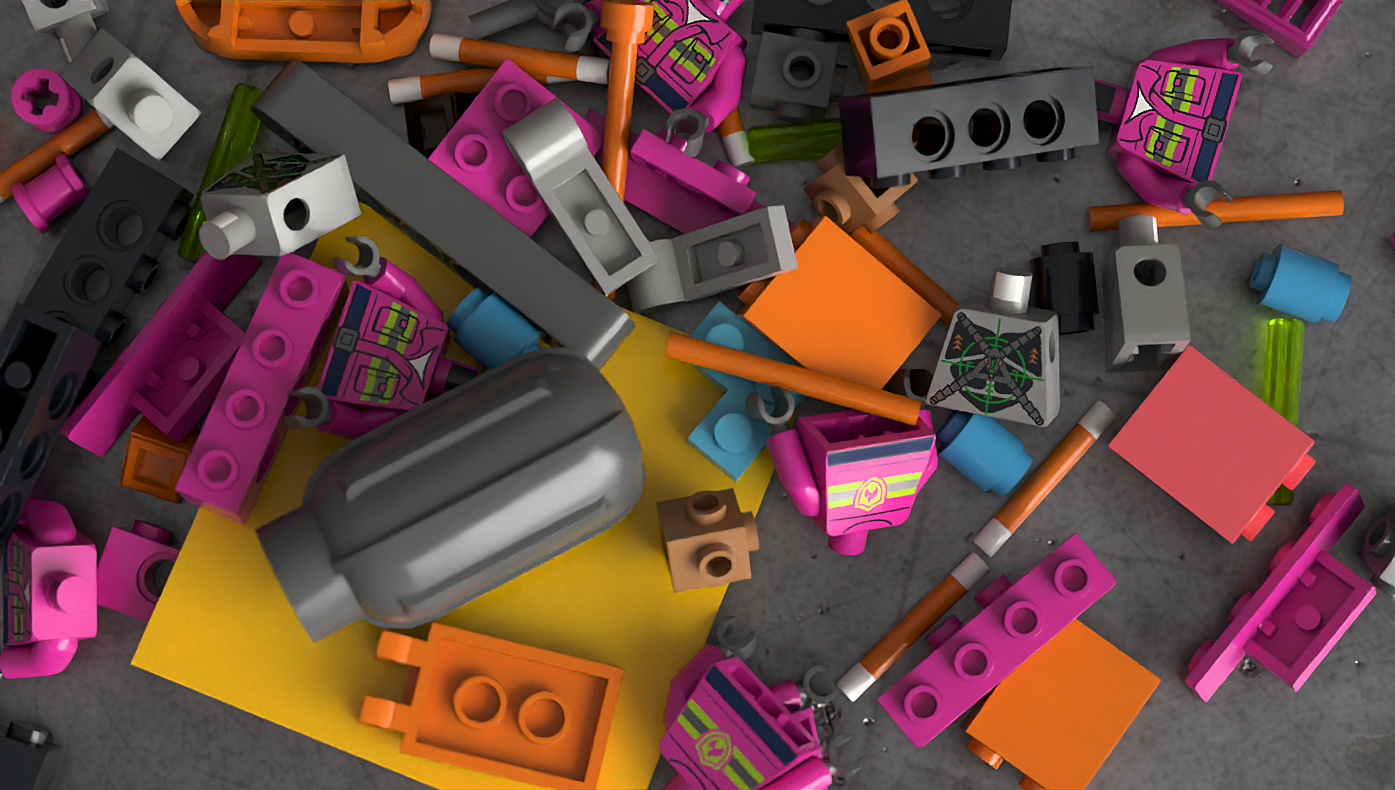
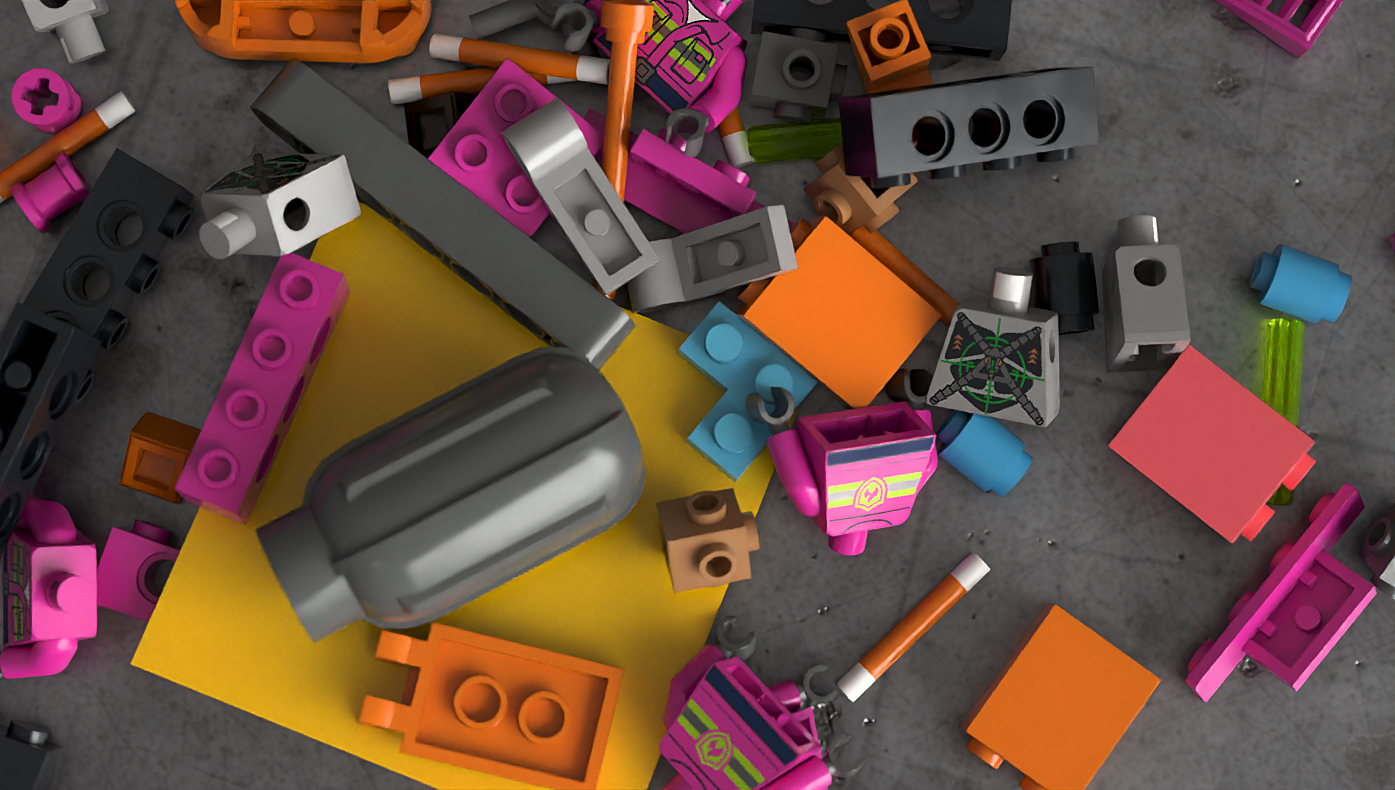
(130, 94): light grey torso -> none
(172, 363): dark pink bracket -> none
(230, 149): clear neon green axle -> none
(383, 352): torso -> none
(492, 329): dark azure brick -> none
(793, 378): orange bar -> none
(995, 639): dark pink bracket -> none
(1044, 478): orange bar -> none
(1176, 120): torso -> none
(1239, 210): orange bar -> none

